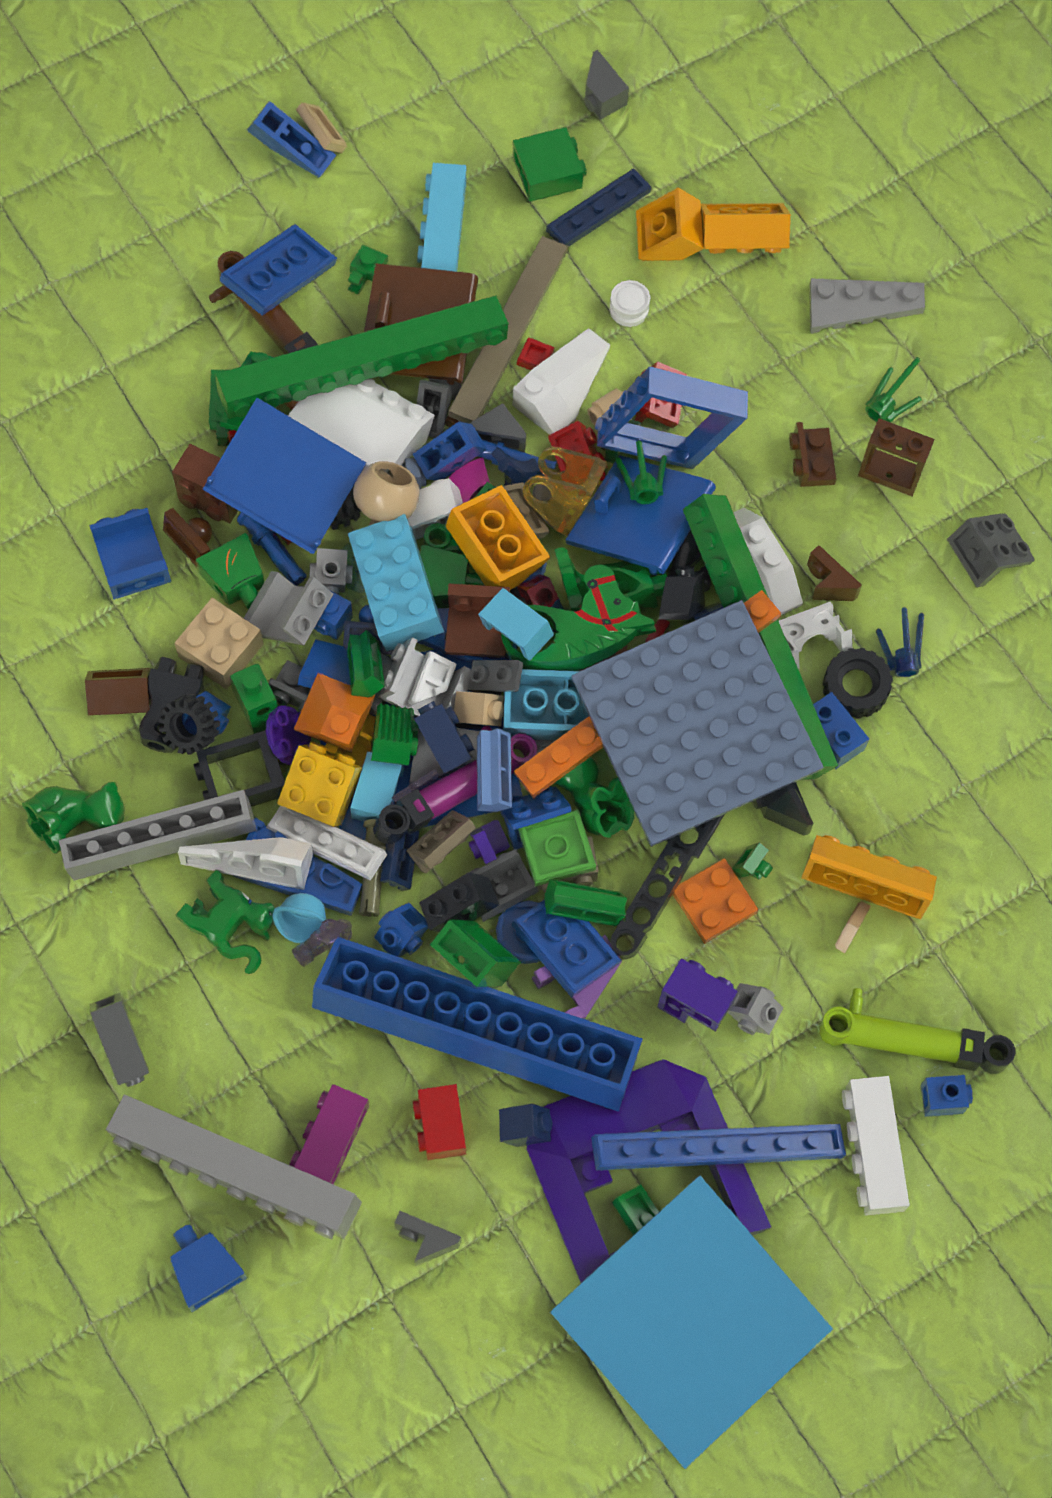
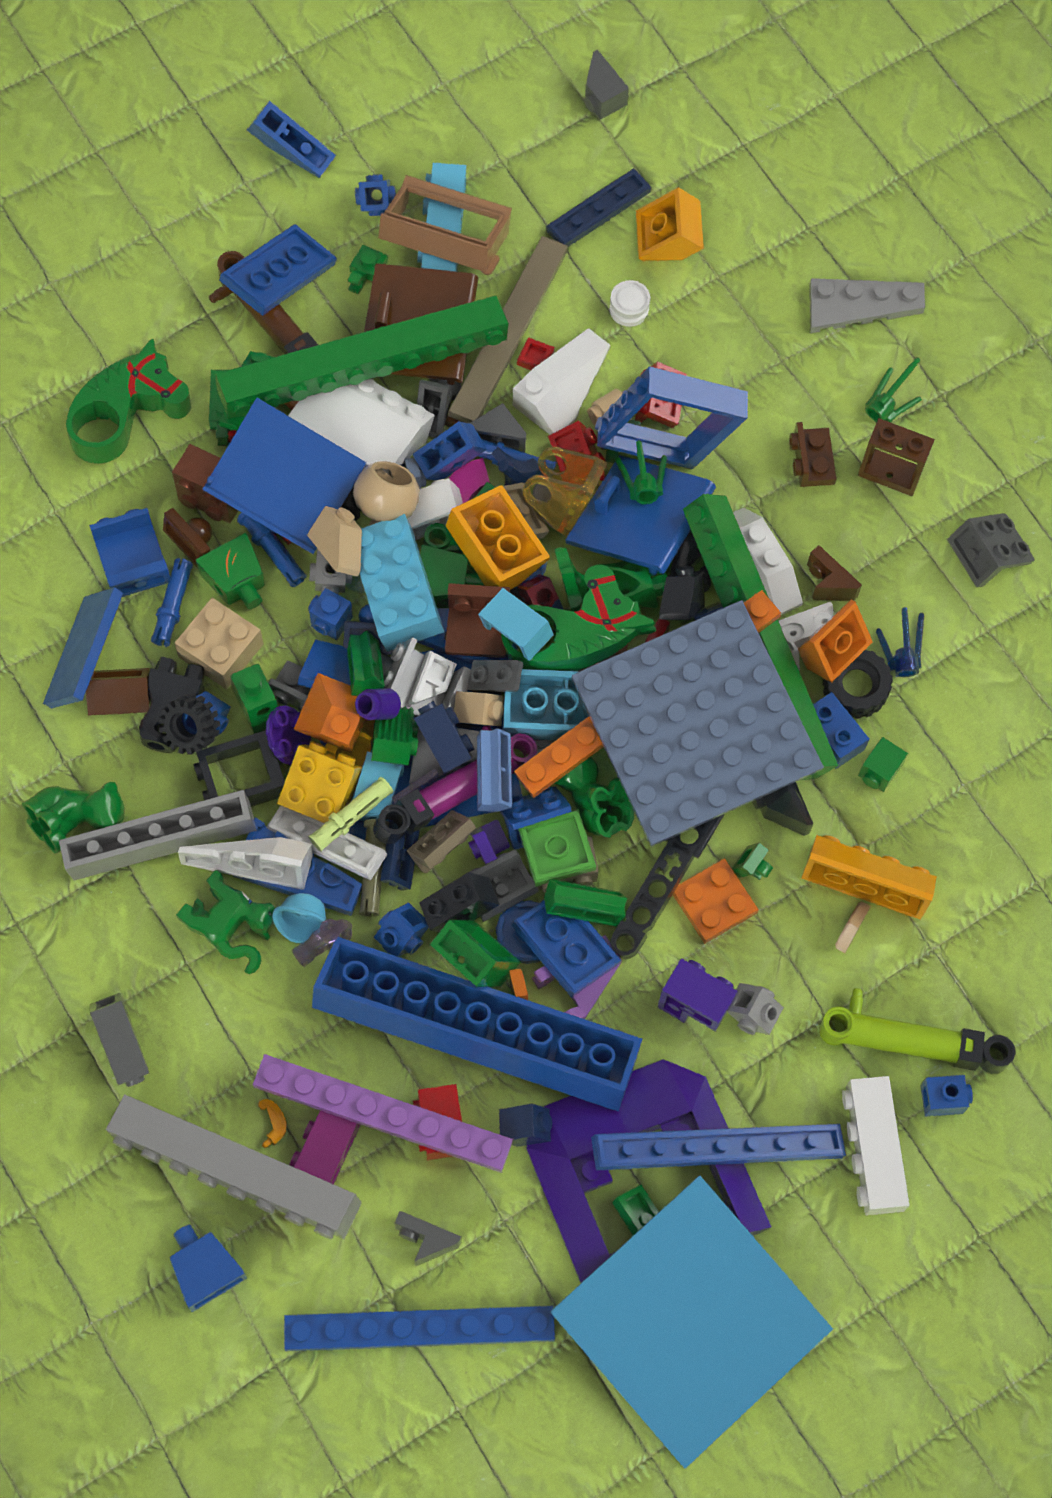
(83, 648): none -> blue tile
(120, 391): none -> green animal
(169, 613): none -> blue pin
(277, 1120): none -> light orange piece
(288, 610): light grey panel -> none
(321, 127): tan tile -> none
(338, 539): none -> tan slope
(341, 822): none -> yellowish green pin
(364, 197): none -> blue brick
(378, 704): none -> dark purple brick
(383, 1113): none -> medium lavender plate
(418, 1328): none -> blue plate
(440, 241): none -> medium nougat piece
(518, 984): none -> orange tile
(548, 163): green brick -> none
(745, 227): light orange slope -> none
(836, 643): none -> orange slope
(882, 765): none -> green brick

